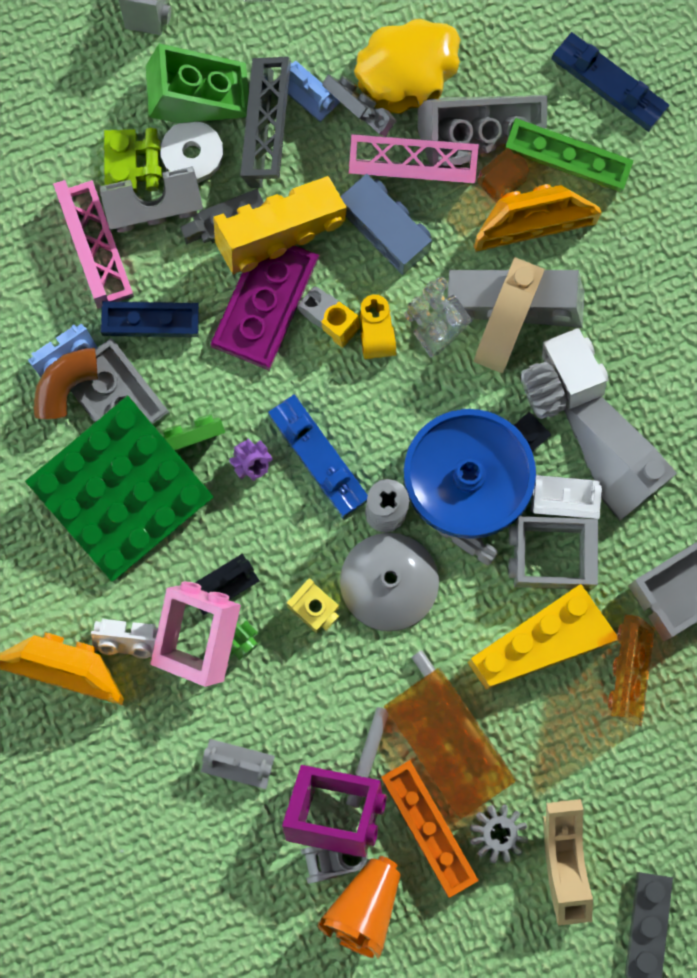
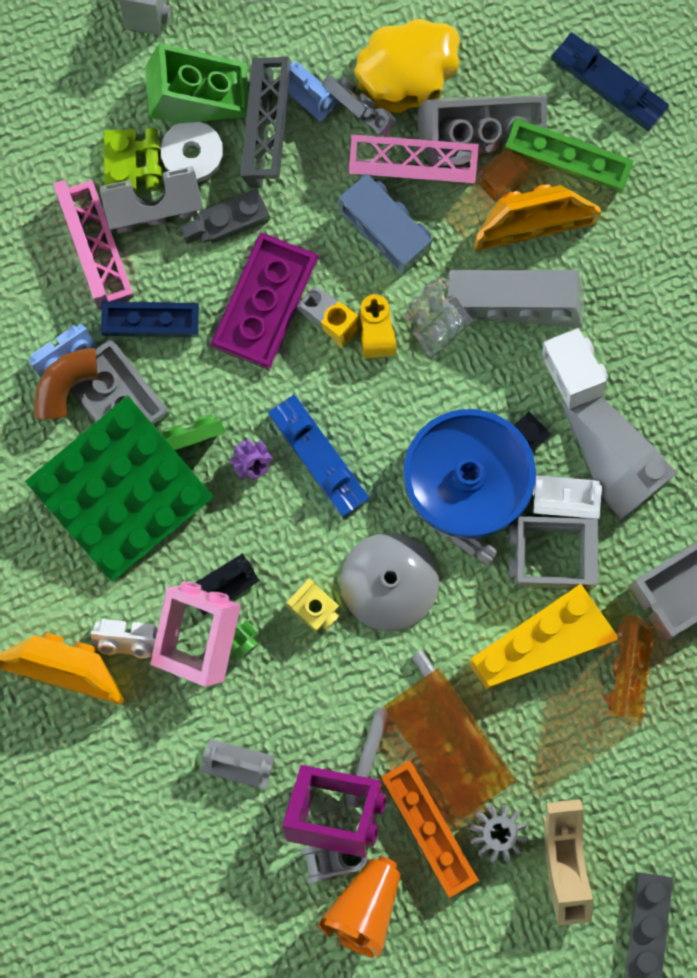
(278, 224): yellow wedge -> none
(386, 493): light grey piece -> none
(508, 315): tan arch -> none
(543, 390): light grey gear -> none

